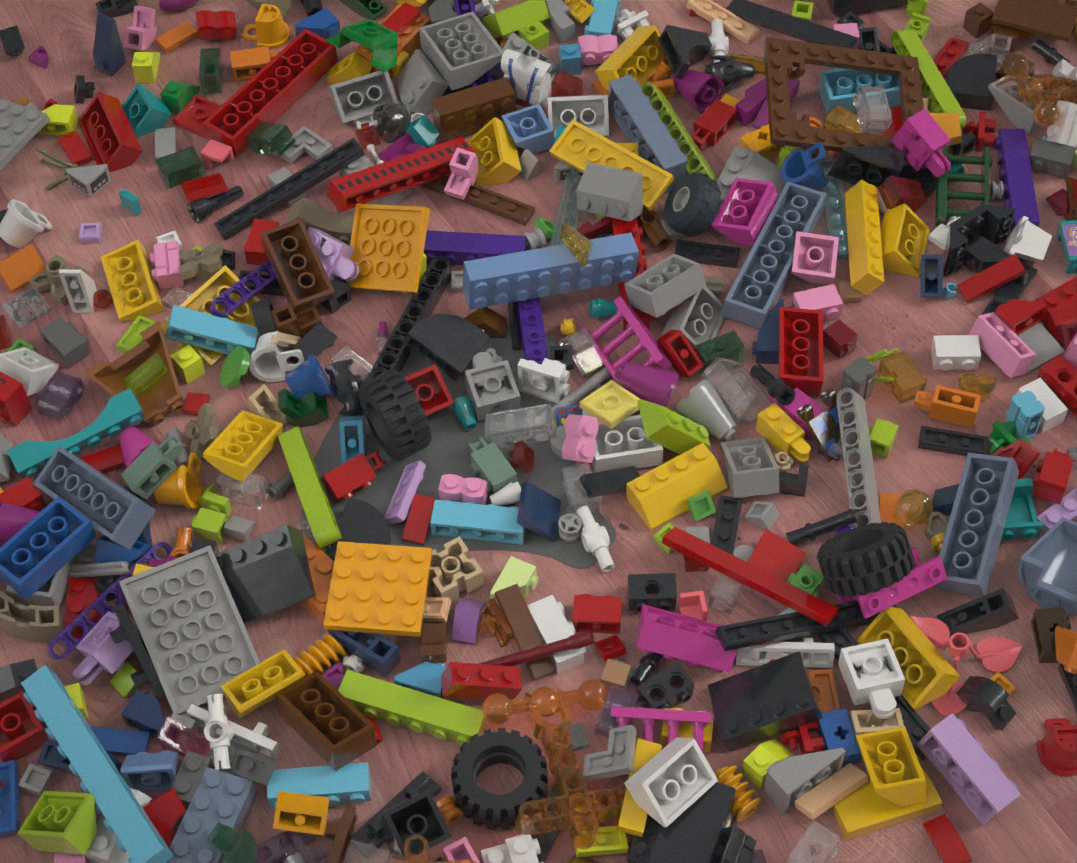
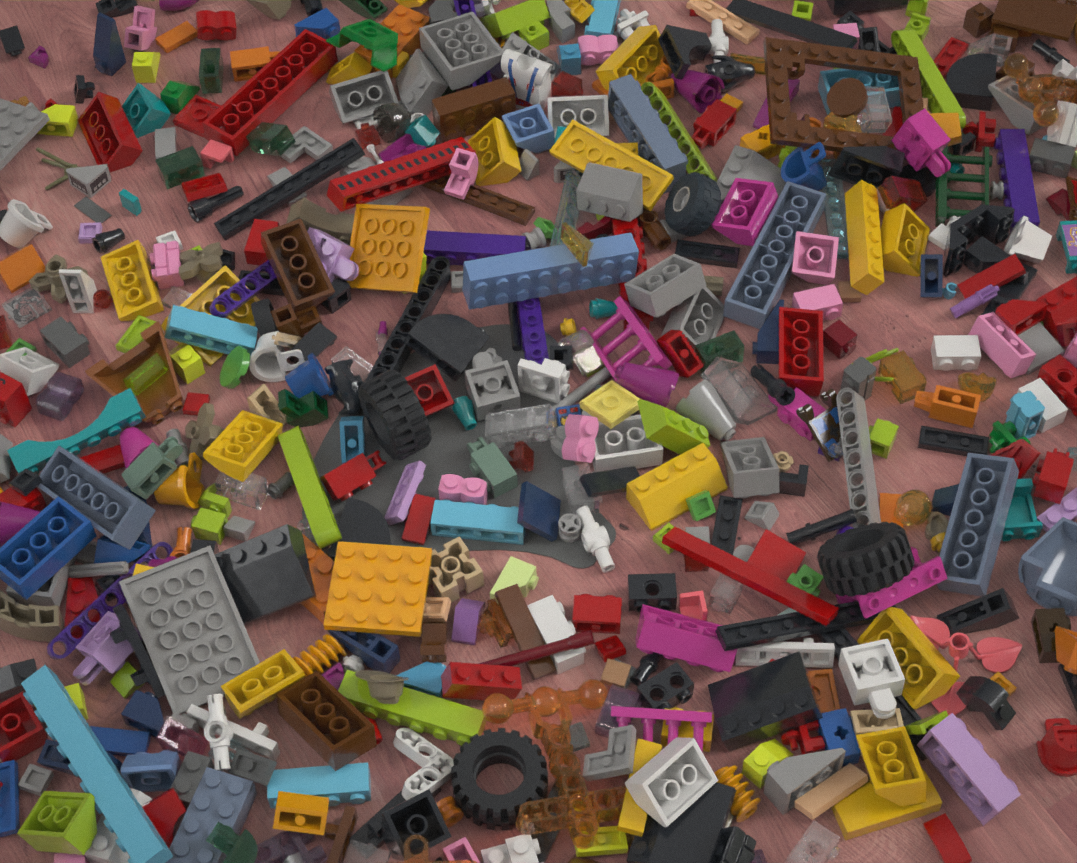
(25, 482): none -> black tile
(75, 148): red tile -> none
(92, 210): none -> dark grey sticker
(107, 240): none -> black cone
(269, 28): light orange container -> none
(383, 685): none -> dark tan piece
(402, 18): red tile -> none
(411, 744): none -> white beam
(489, 321): reddish brown slope -> none
(507, 495): white cone -> none
(749, 107): magenta slope -> none
(783, 433): yellow brick -> none
(847, 97): none -> reddish brown tile
(920, 726): none -> lime tile
(977, 299): none -> medium lavender piece

